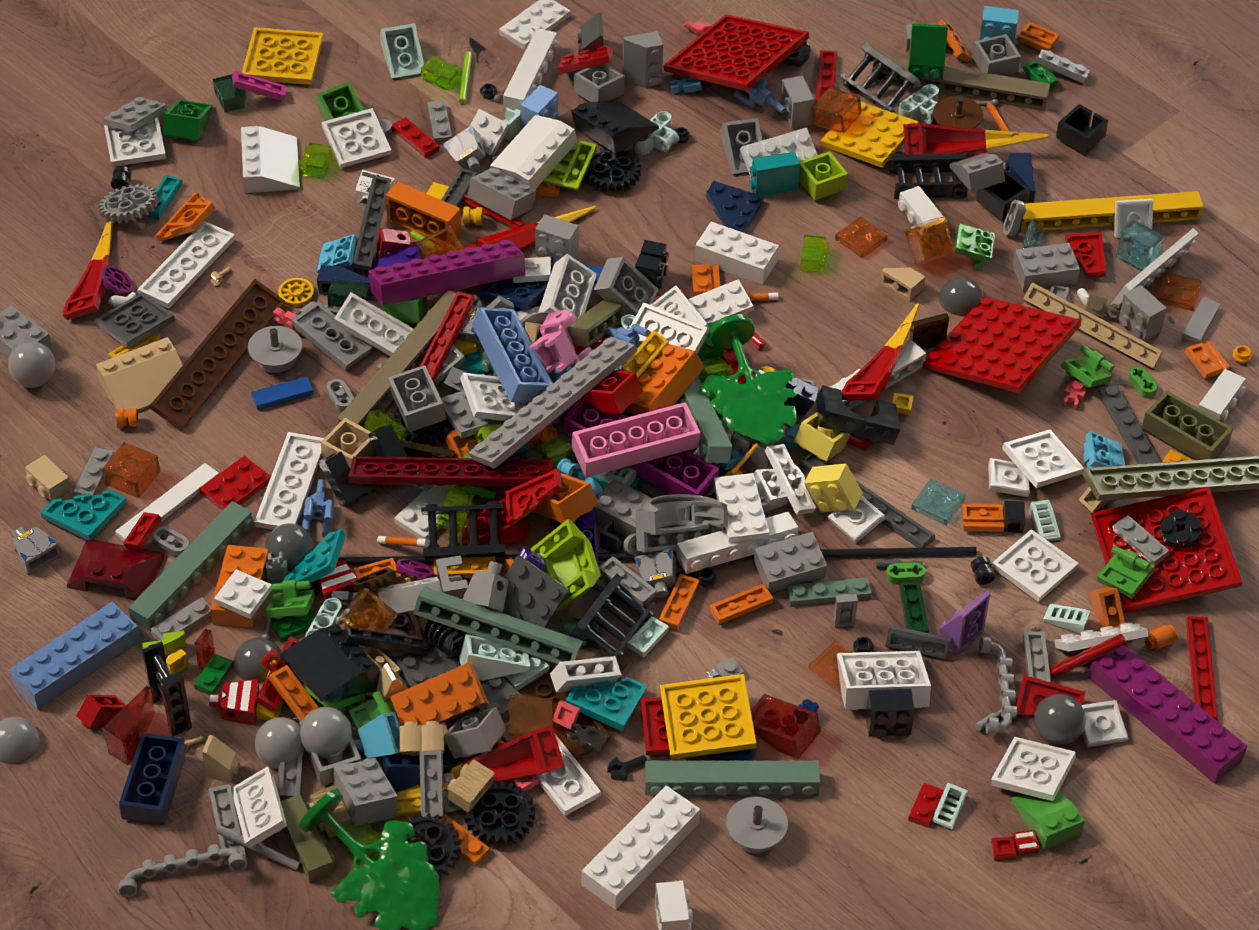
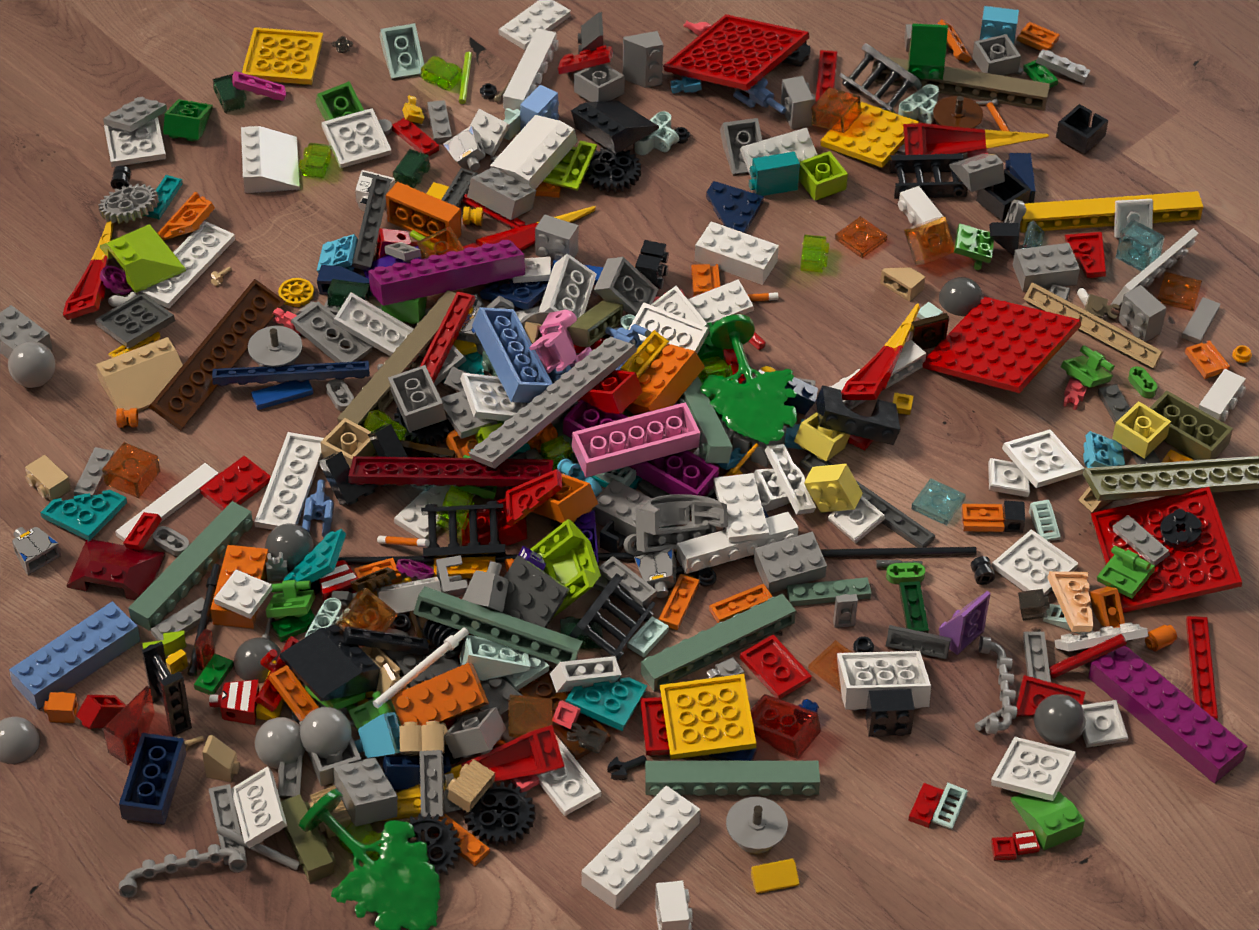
(61, 707): none -> orange brick
(143, 258): none -> lime slope
(211, 587): none -> black bar
(290, 372): none -> dark blue plate
(342, 44): none -> clear smoke plate
(403, 251): none -> light grey plate
(412, 168): none -> clear green brick
(413, 112): none -> yellow plate
(449, 644): none -> white bar
(718, 642): none -> sand green brick
(774, 876): none -> yellow slope
(775, 667): none -> red plate
(928, 310): none -> light aqua tile
(1005, 235): none -> black slope
(1033, 604): none -> clear smoke brick
(1073, 597): none -> light nougat wing
(1141, 429): none -> light yellow brick

